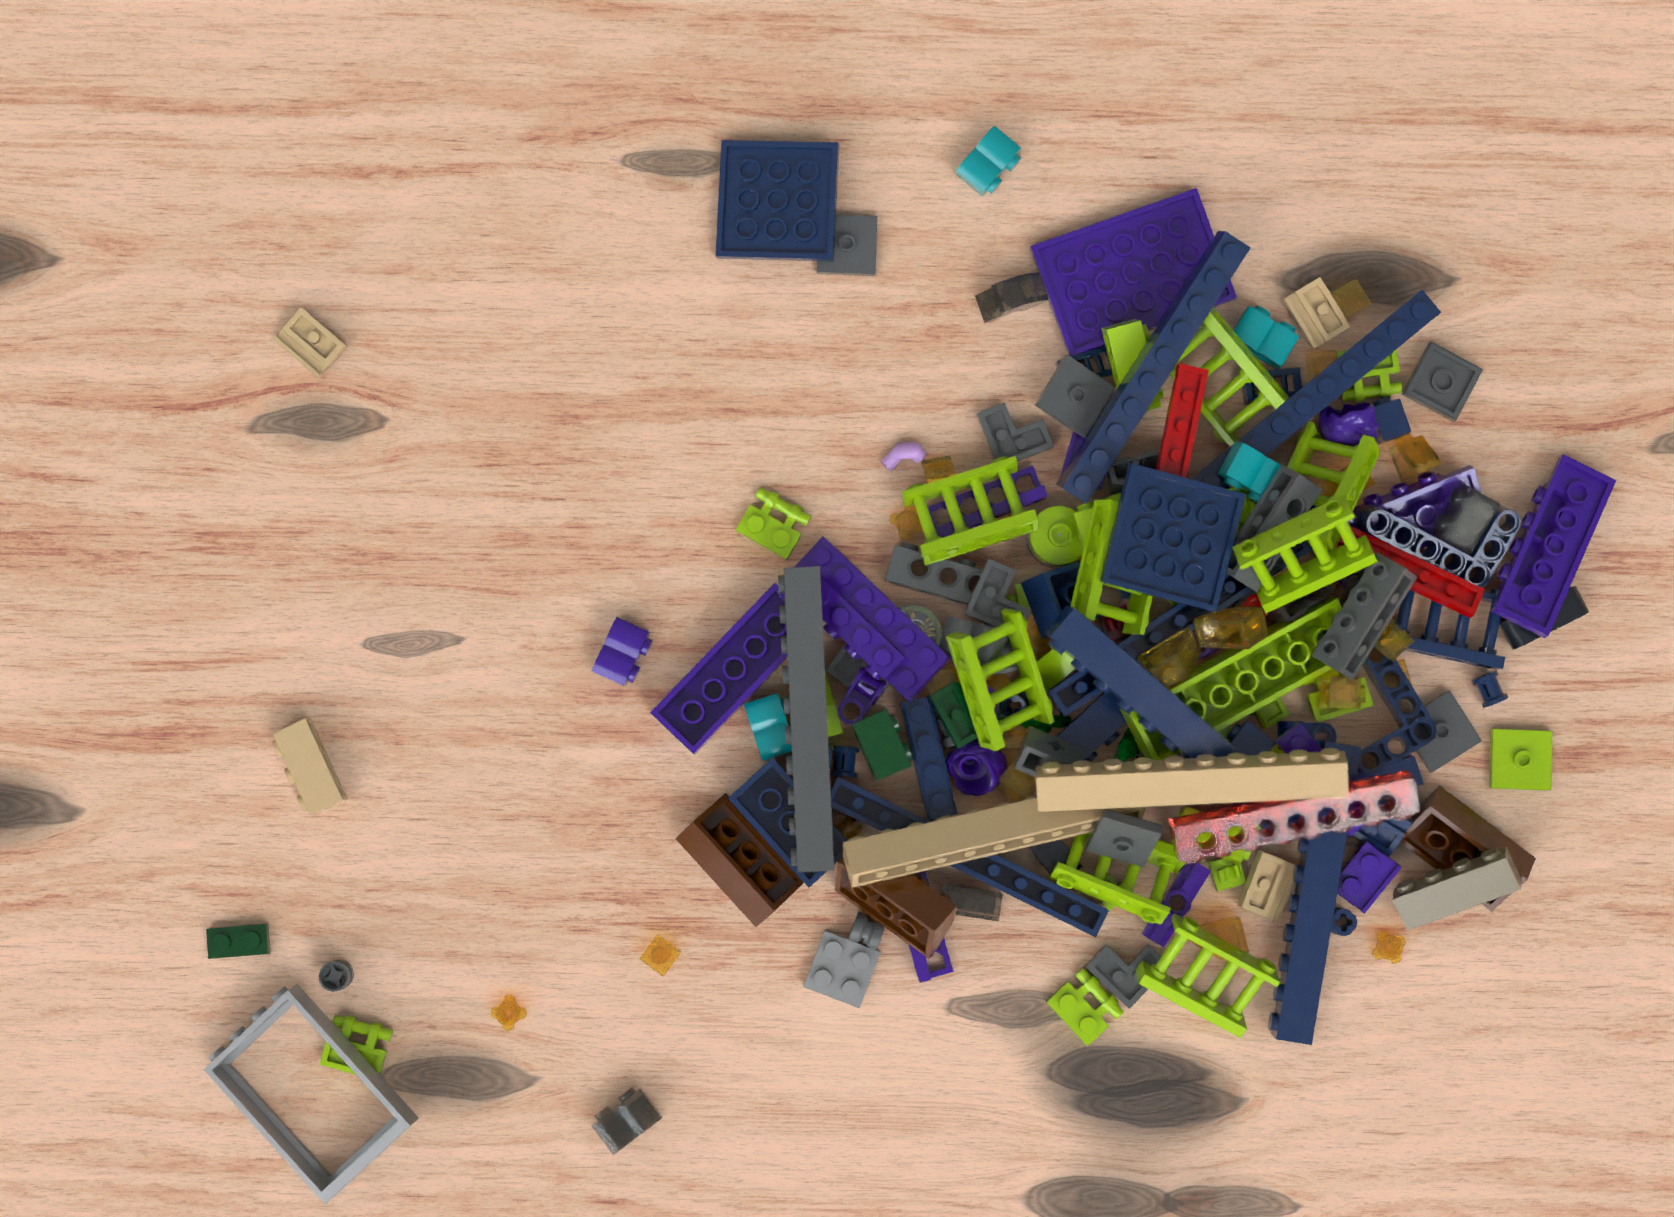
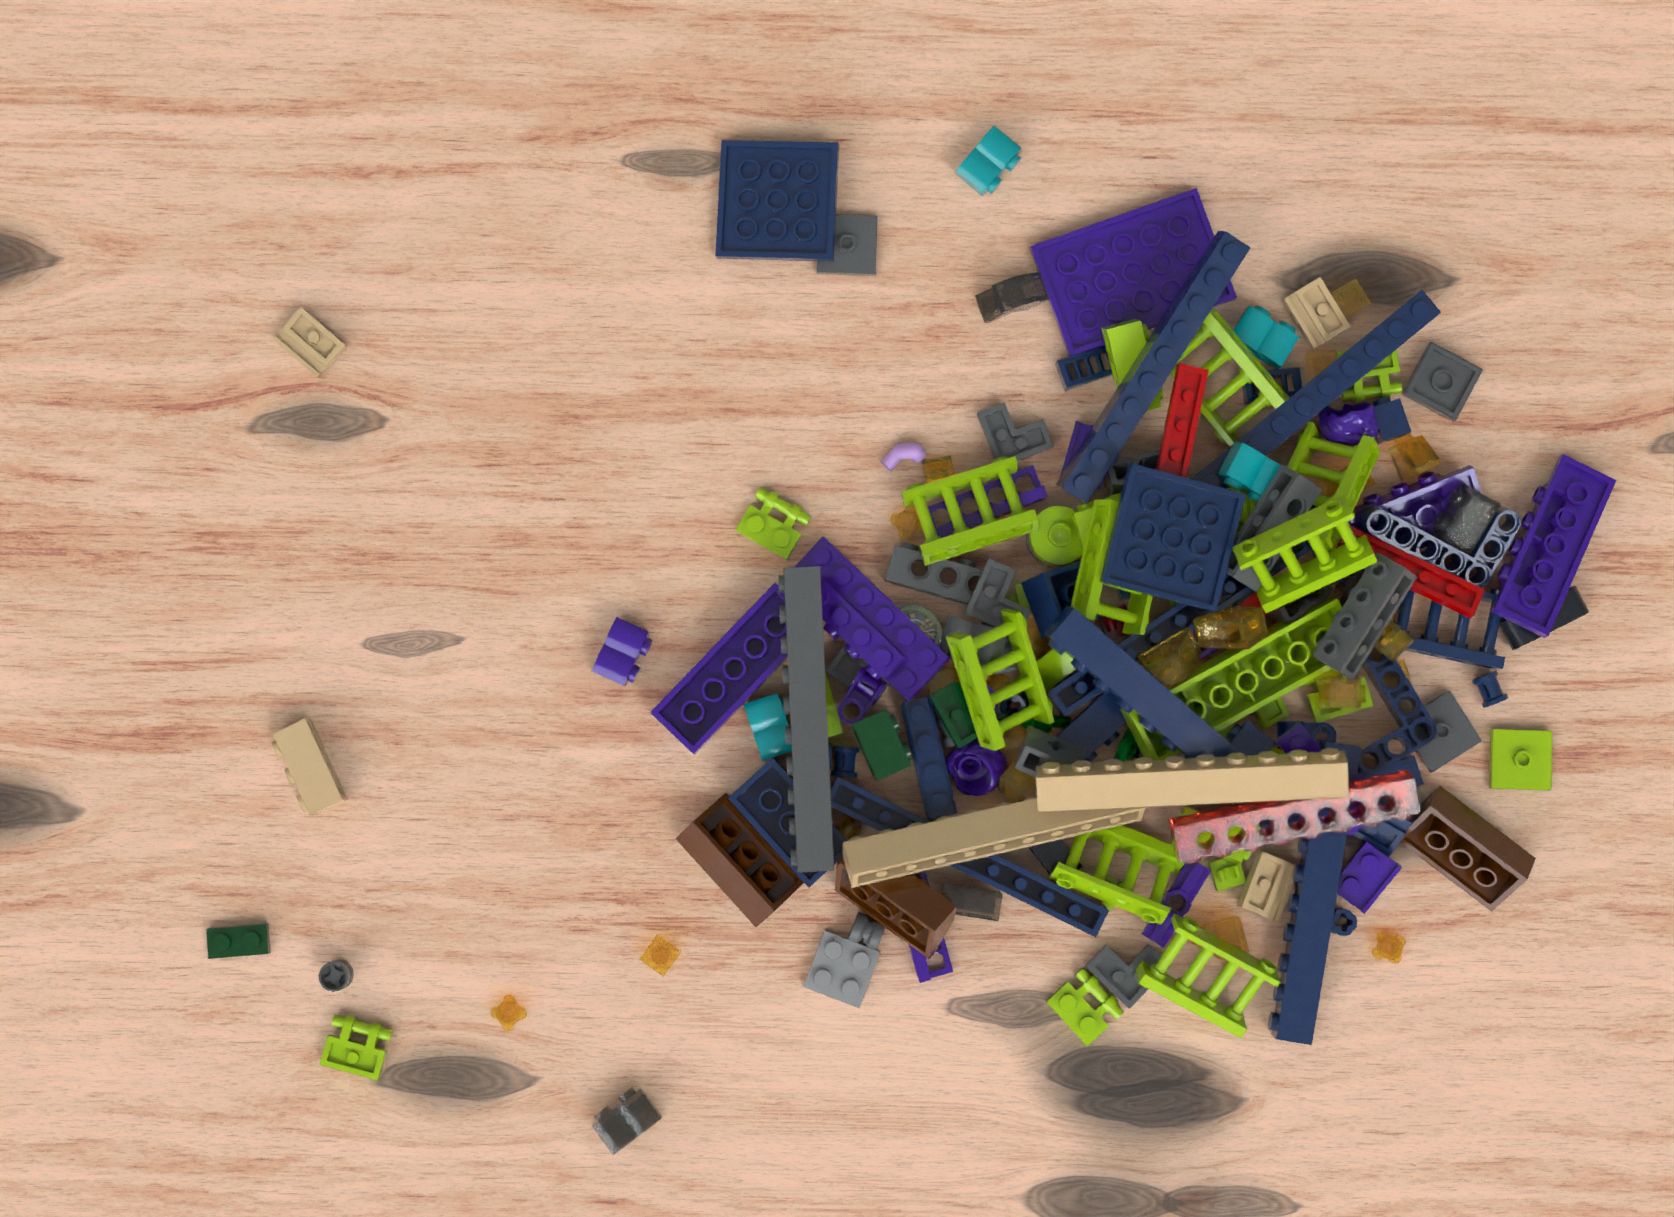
(274, 1129): light grey window -> none
(1074, 396): dark grey plate -> none
(1124, 837): dark grey plate -> none
(1456, 888): brick -> none

